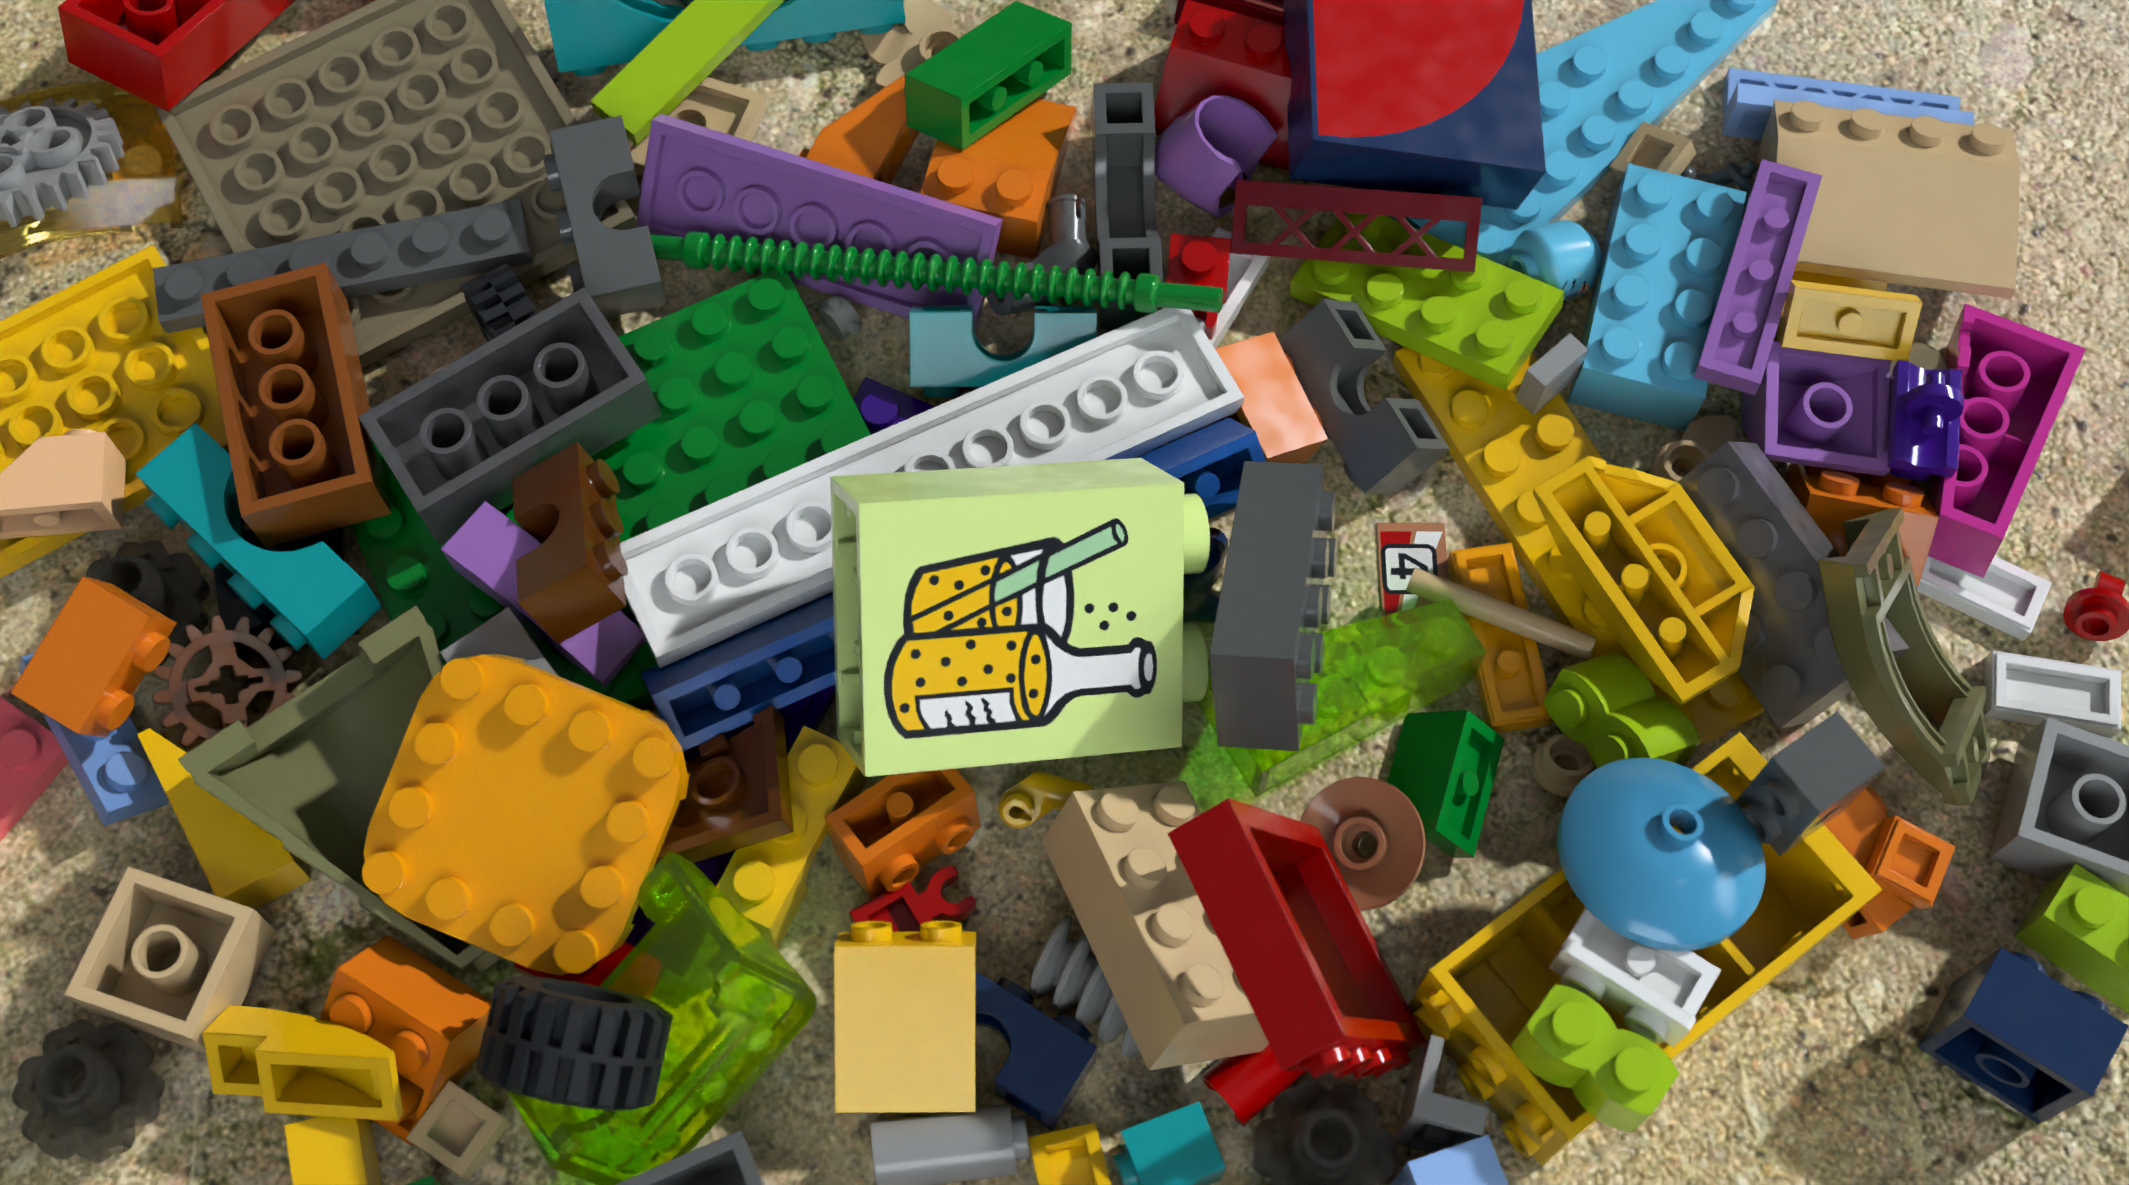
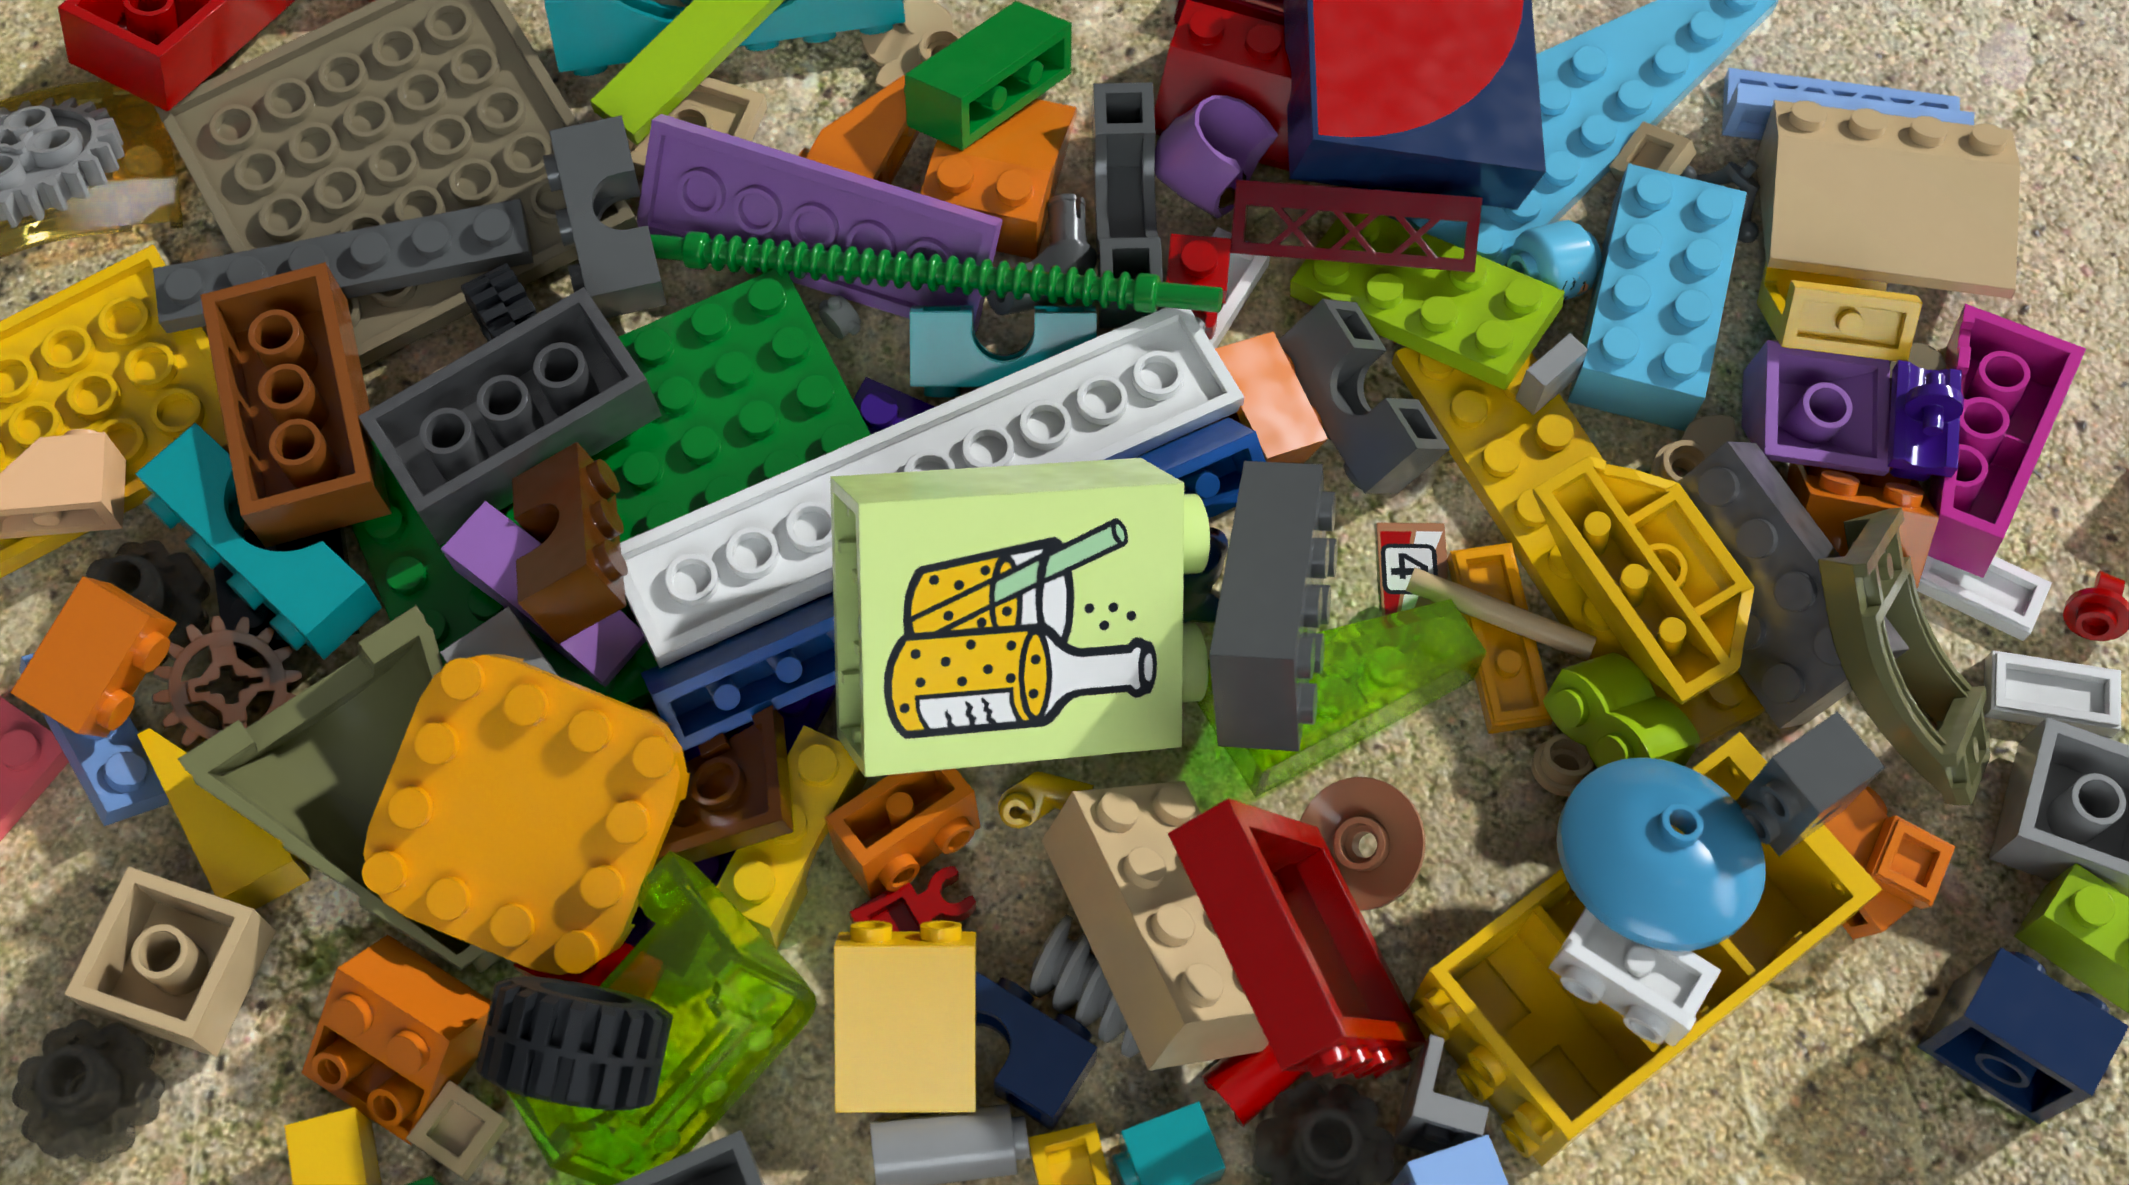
(301, 1065): yellow slope -> none
(1448, 773): green panel -> none
(1609, 1069): lime brick -> none
(1758, 277): medium lavender plate -> none

